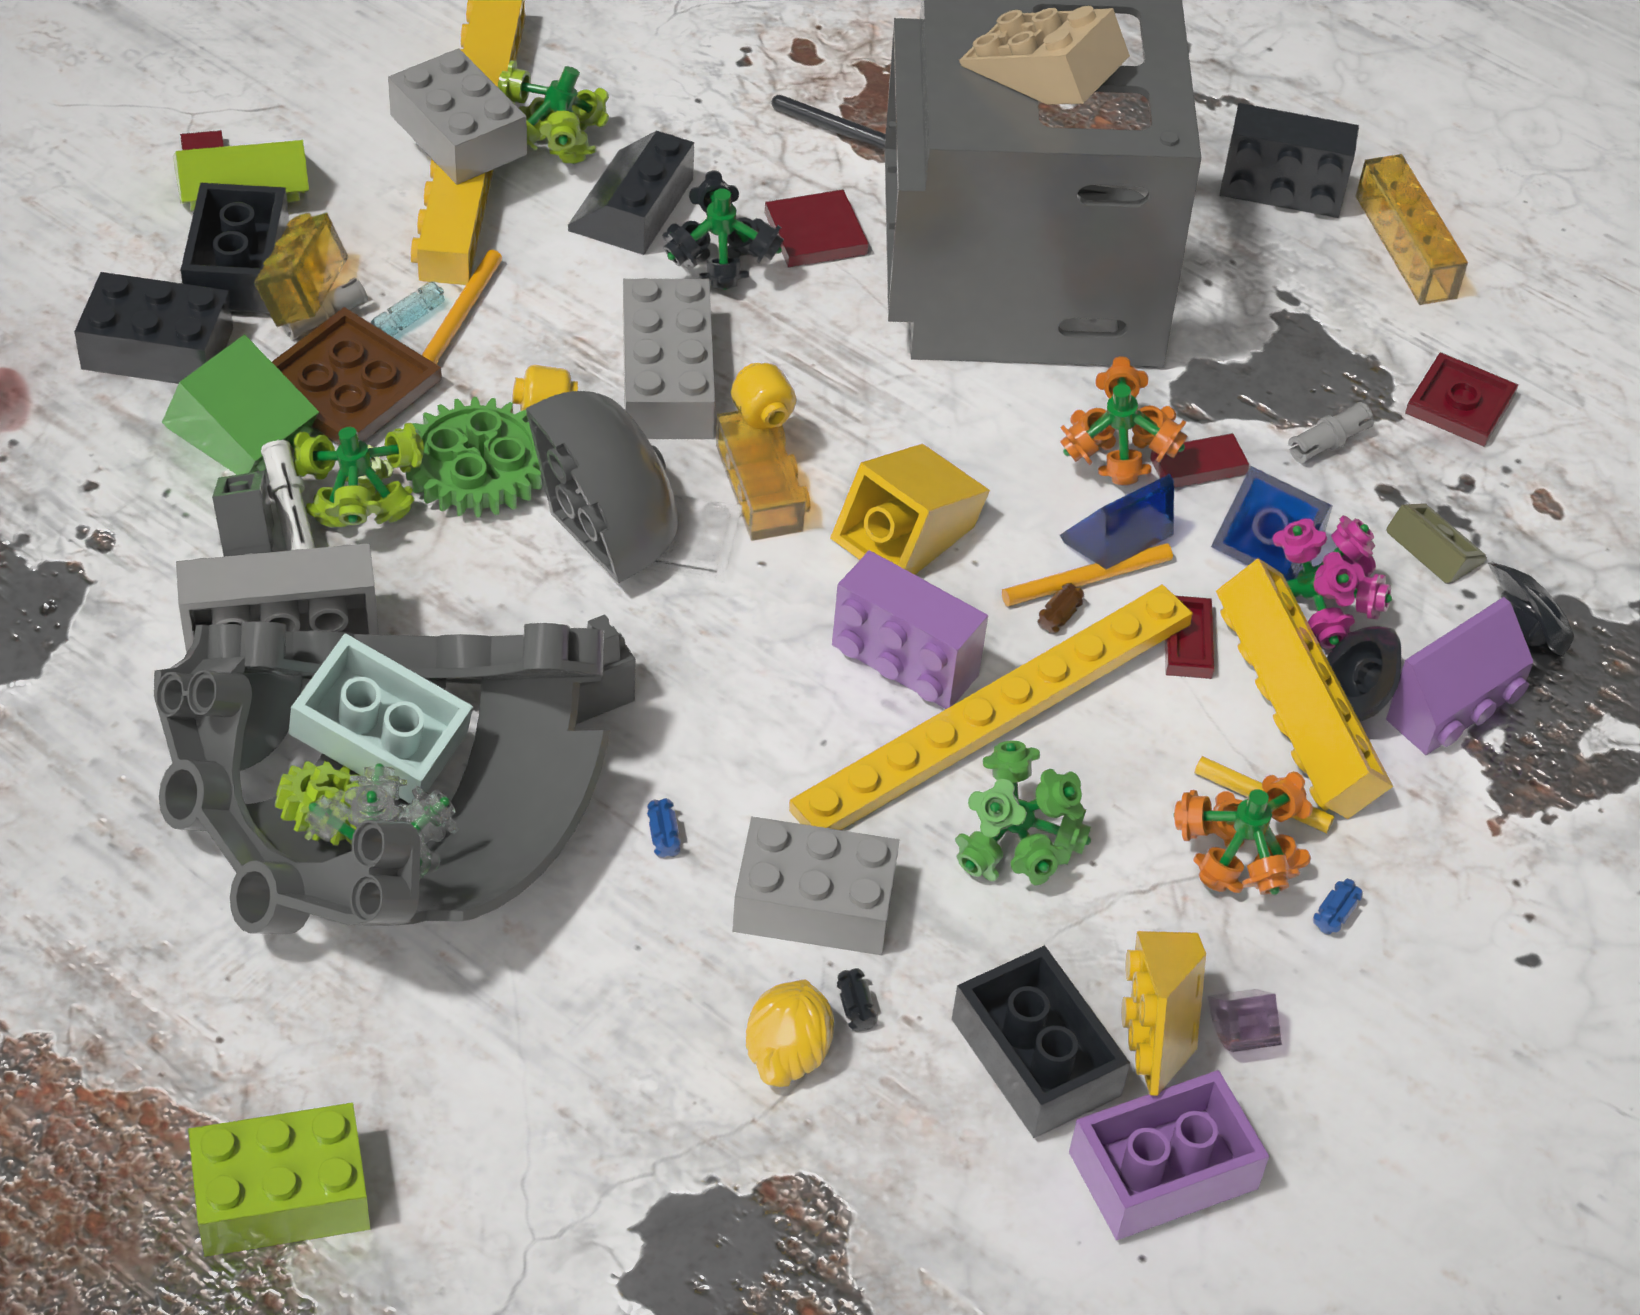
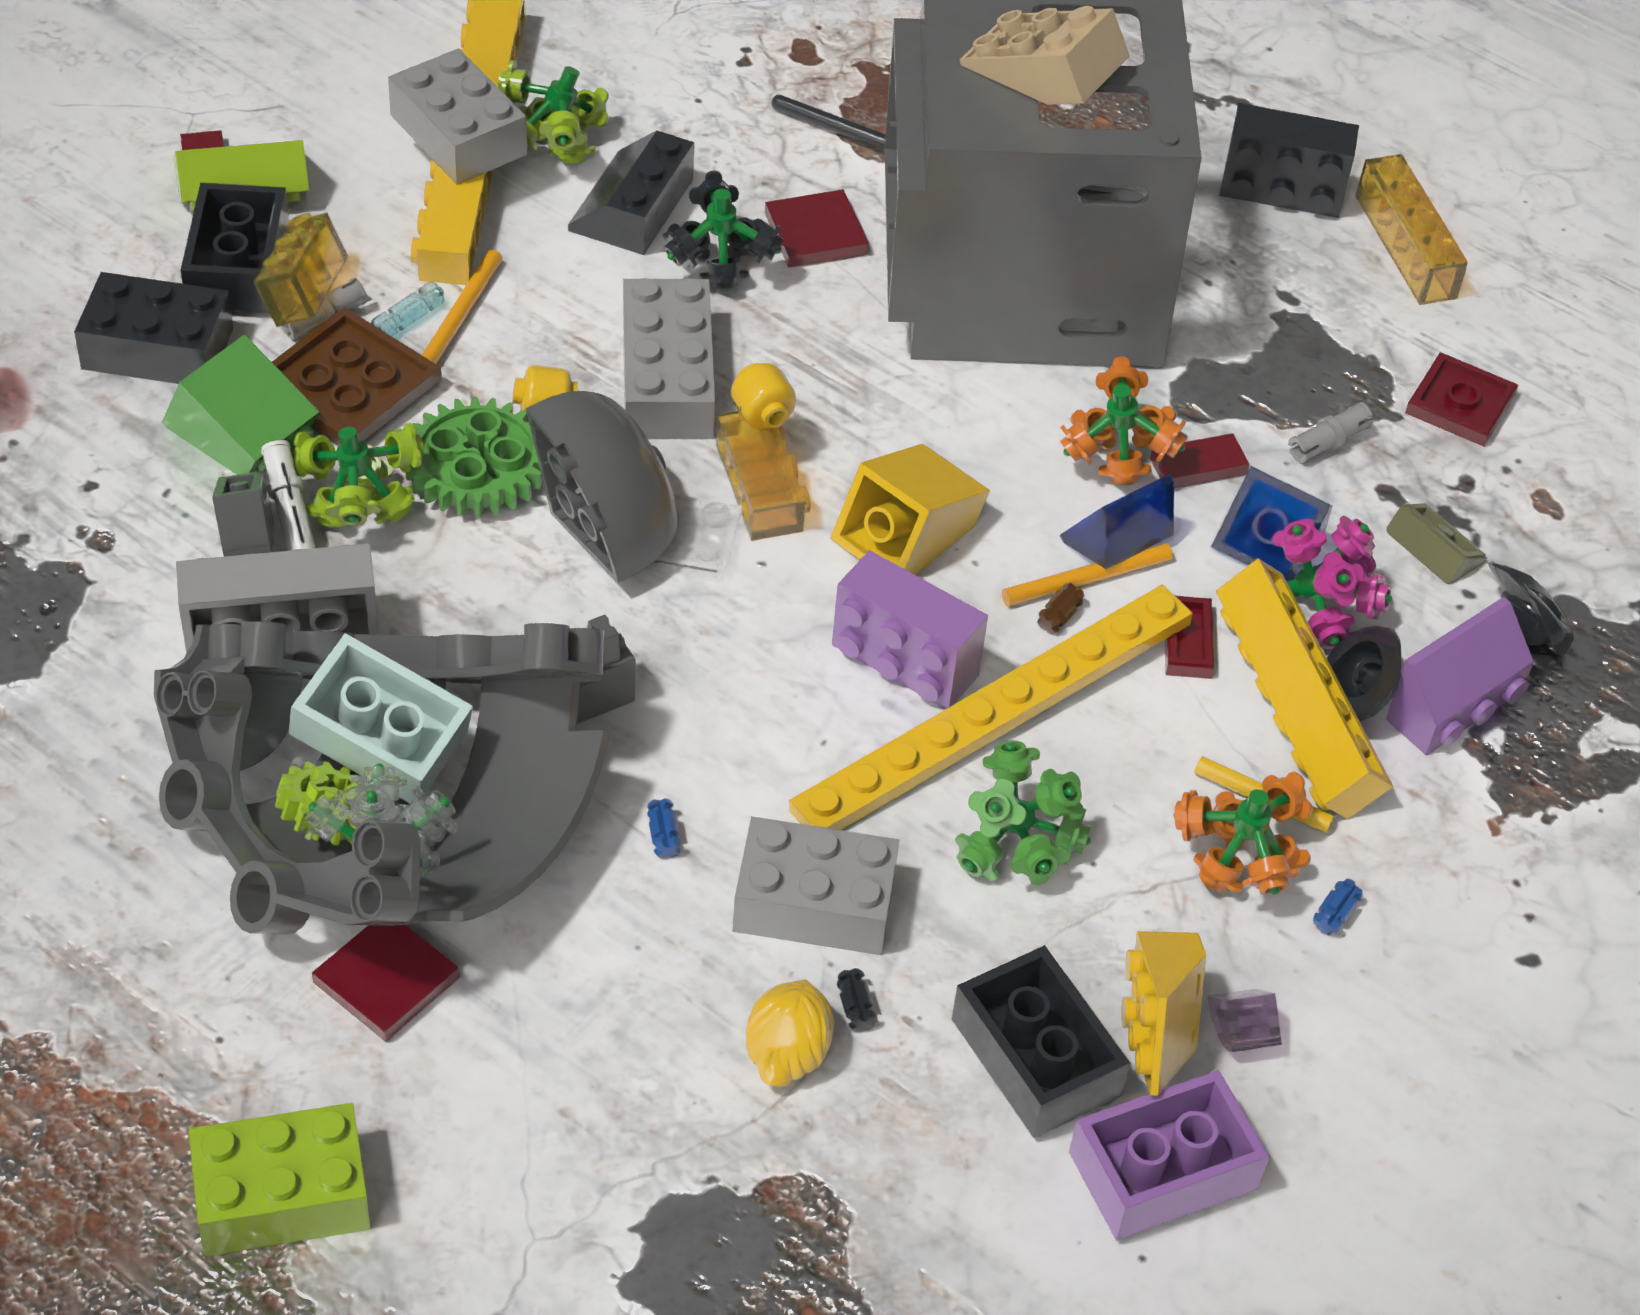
(385, 977): none -> dark red tile

